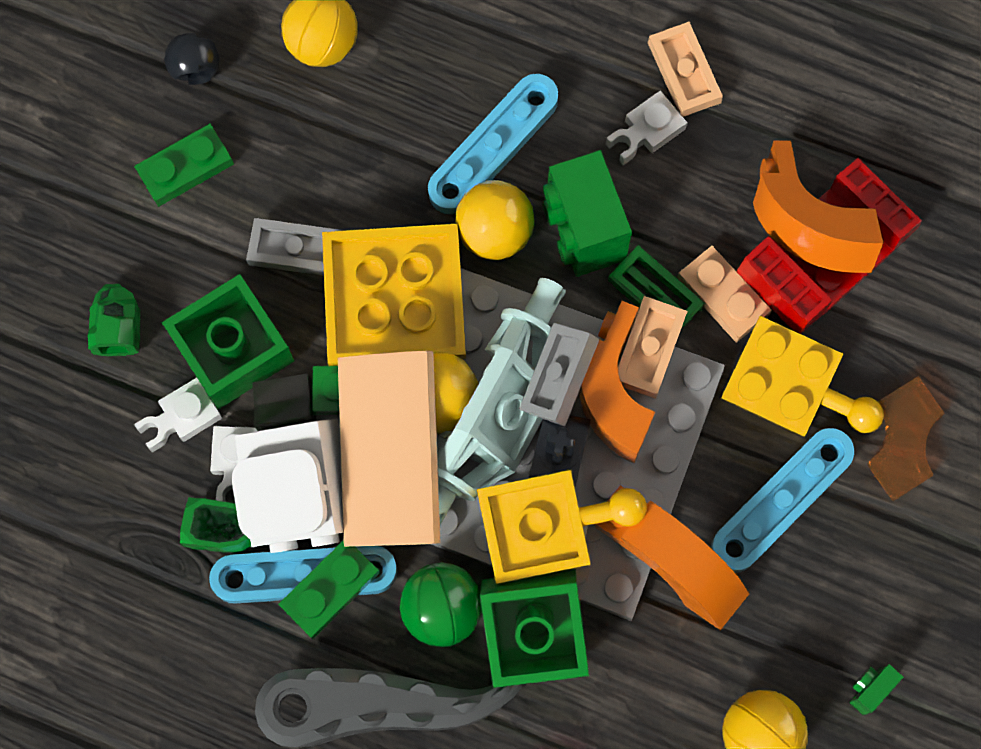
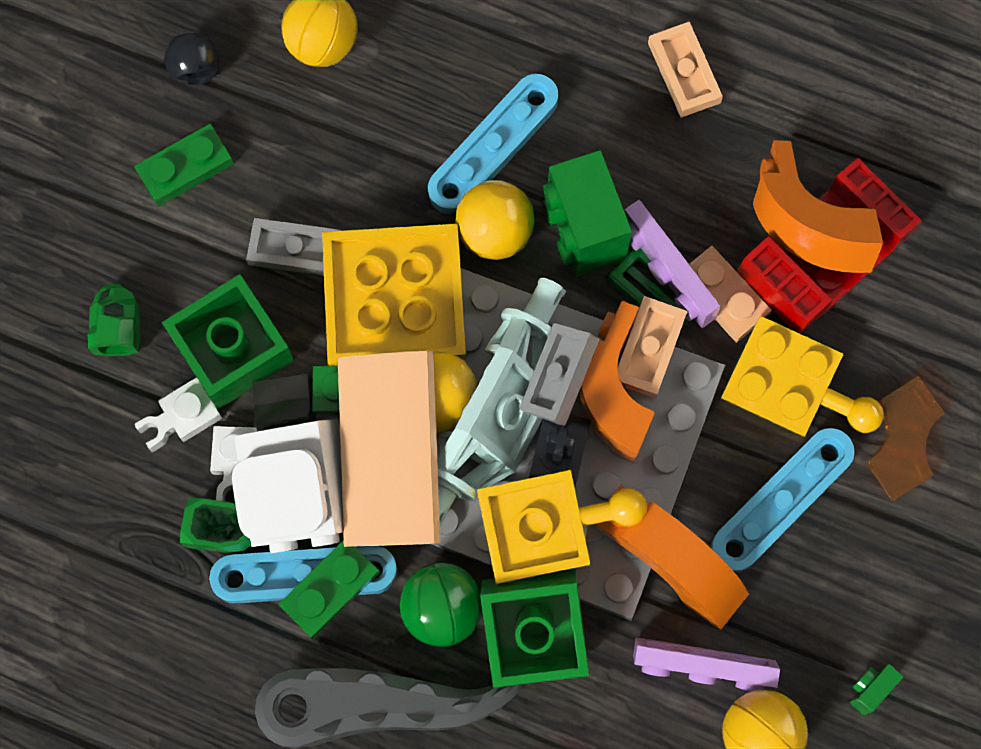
(650, 124): white plate -> none
(670, 266): none -> lavender plate
(705, 664): none -> lavender plate

